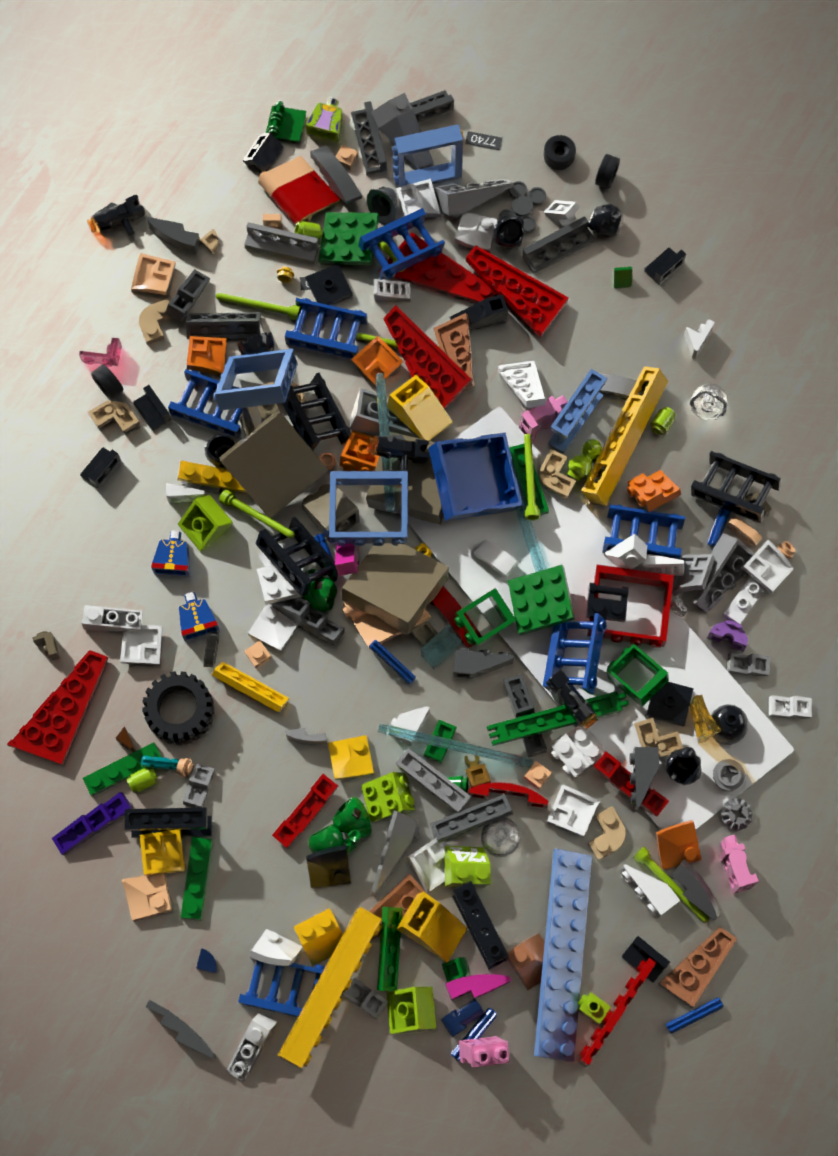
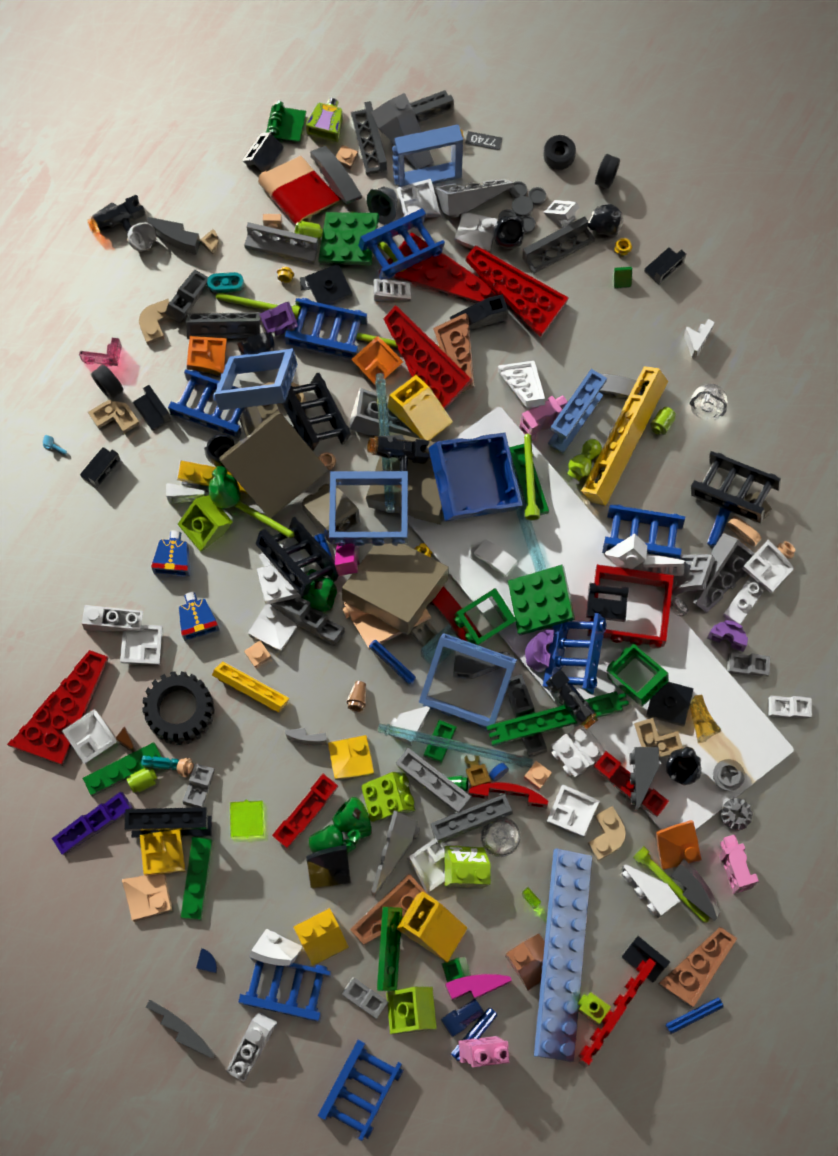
(48, 444): none -> medium azure hand
(49, 644): dark tan bracket -> none
(89, 736): none -> white plate
(141, 236): none -> white hair
(152, 275): light nougat plate -> none
(211, 649): clear smoke beam -> none
(223, 488): none -> green piece
(225, 281): none -> teal plate
(246, 819): none -> clear neon green piece
(279, 319): none -> medium lavender cylinder
(329, 988): yellow piece -> none
(340, 1091): none -> blue fence
(355, 454): orange plate -> none
(357, 697): none -> medium nougat cone
(479, 653): none -> medium blue window
(480, 925): black fence -> none
(498, 771): none -> blue tile
(531, 898): none -> clear neon green tile
(536, 652): none -> medium lavender cylinder
(551, 476): tan plate -> none
(625, 243): none -> yellow plate
(652, 490): orange plate -> none
(732, 723): black cylinder -> none

